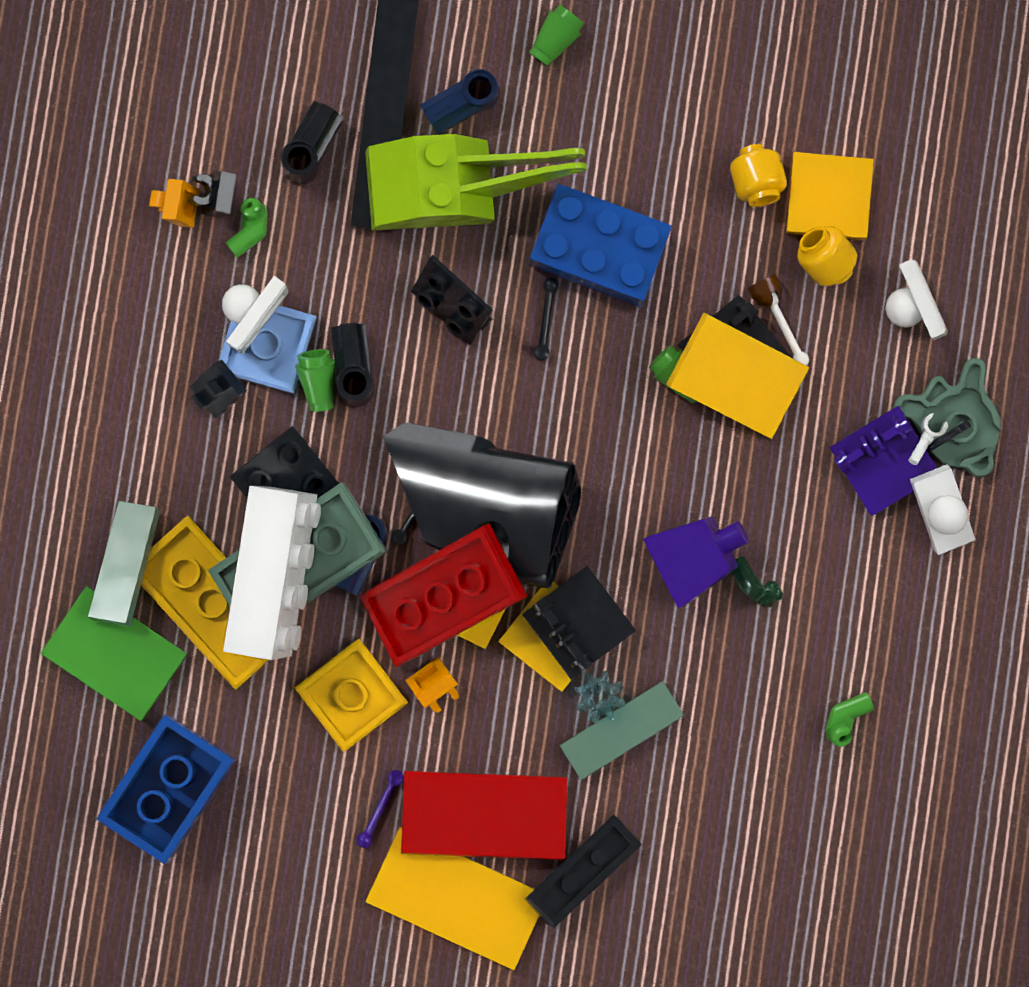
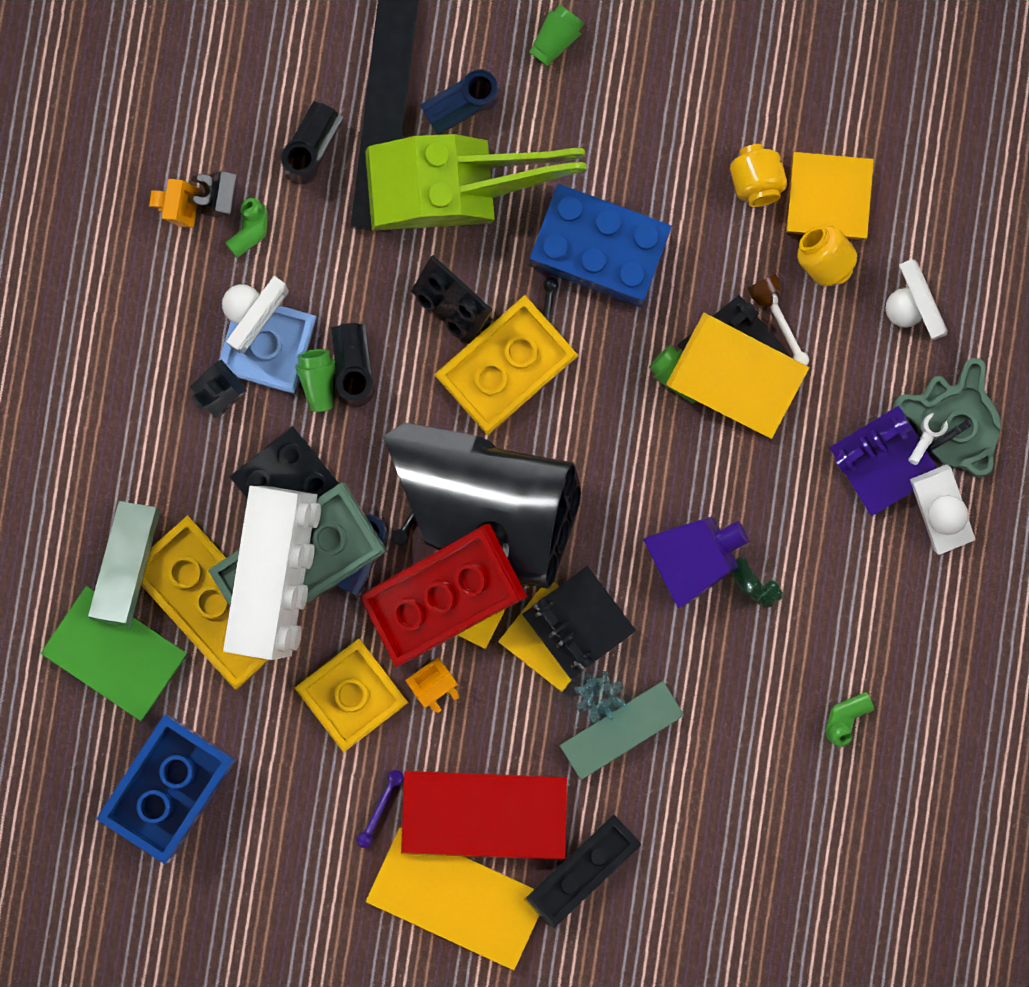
(506, 365): none -> yellow tile

